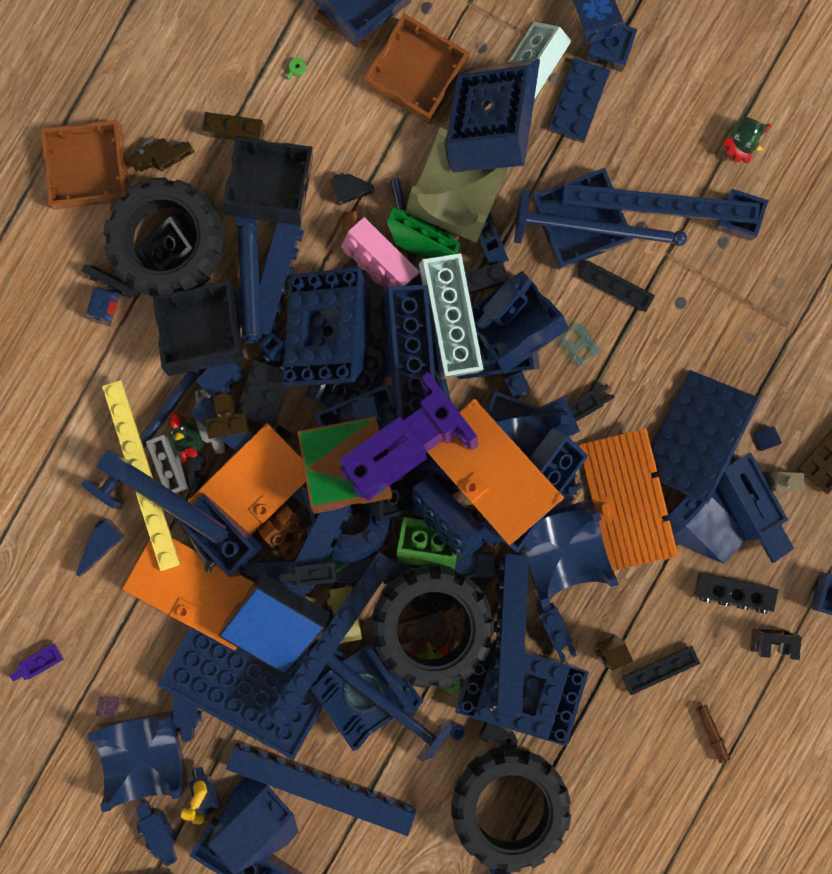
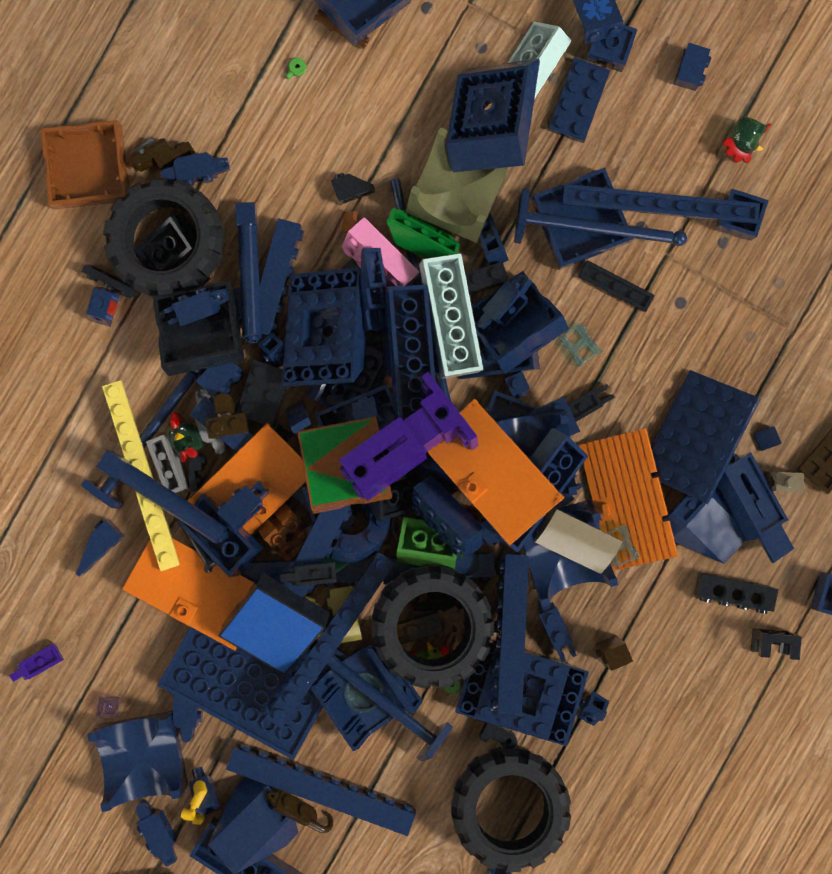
(196, 168): none -> dark blue hinge
(198, 306): none -> dark blue hinge
(230, 126): dark brown brick -> none
(242, 506): none -> dark blue brick
(268, 180): black tile -> none
(298, 416): none -> dark blue tile
(298, 811): none -> dark brown plate
(371, 286): none -> dark blue slope
(416, 68): dark orange tile -> none
(459, 733): clear blue hinge -> none
(577, 540): none -> dark tan slope
(593, 708): none -> dark blue brick
(627, 544): none -> clear light blue piece
(661, 670): black plate -> none
(692, 66): none -> dark blue brick
(716, 741): reddish brown pin -> none

